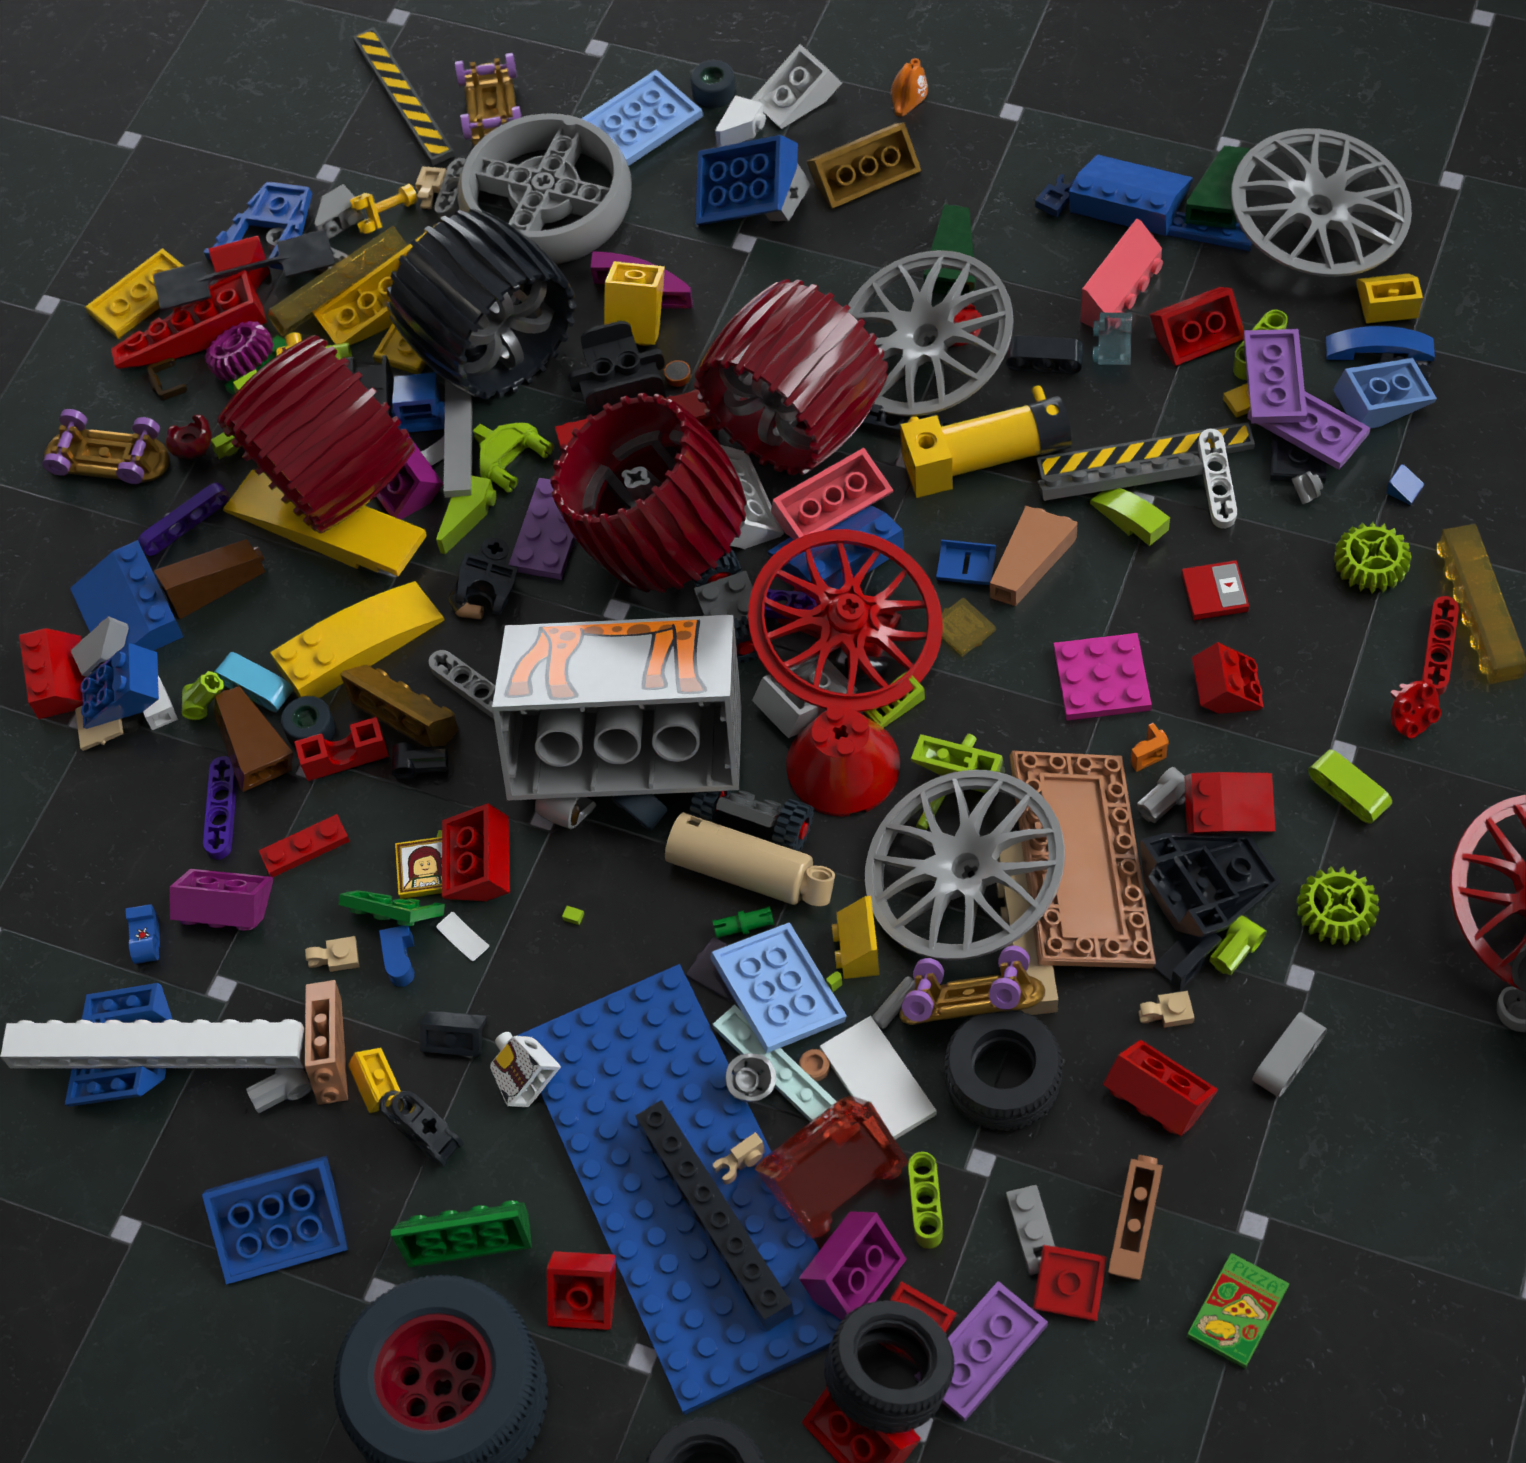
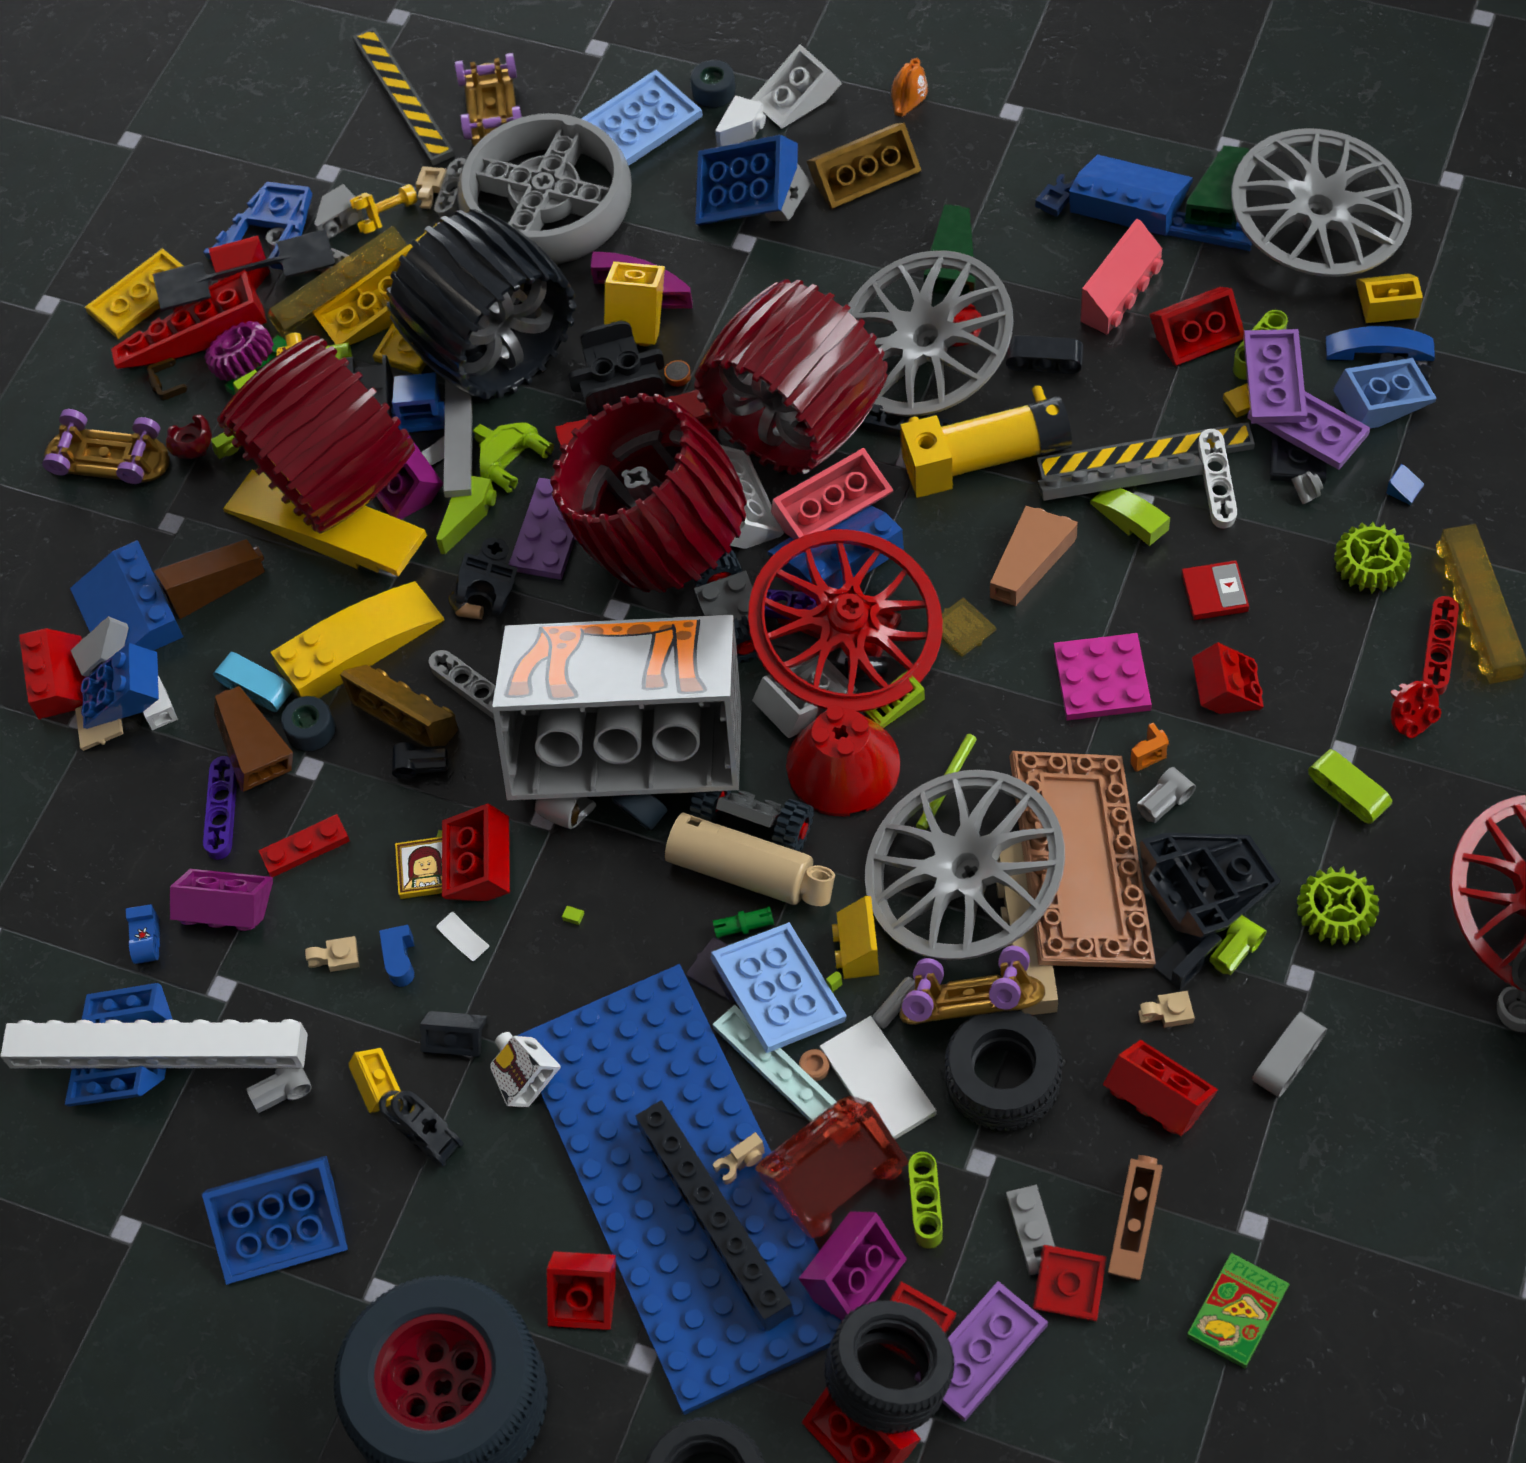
(199, 695): lime piece -> none
(207, 502): dark purple beam -> none
(325, 1042): nougat slope -> none
(326, 757): red arch -> none
(383, 908): green wing -> none
(463, 1234): green slope -> none
(747, 1080): light grey helmet -> none
(949, 757): lime slope -> none
(952, 562): blue piece -> none
(1113, 339): clear light blue cylinder -> none
(1229, 802): red slope -> none

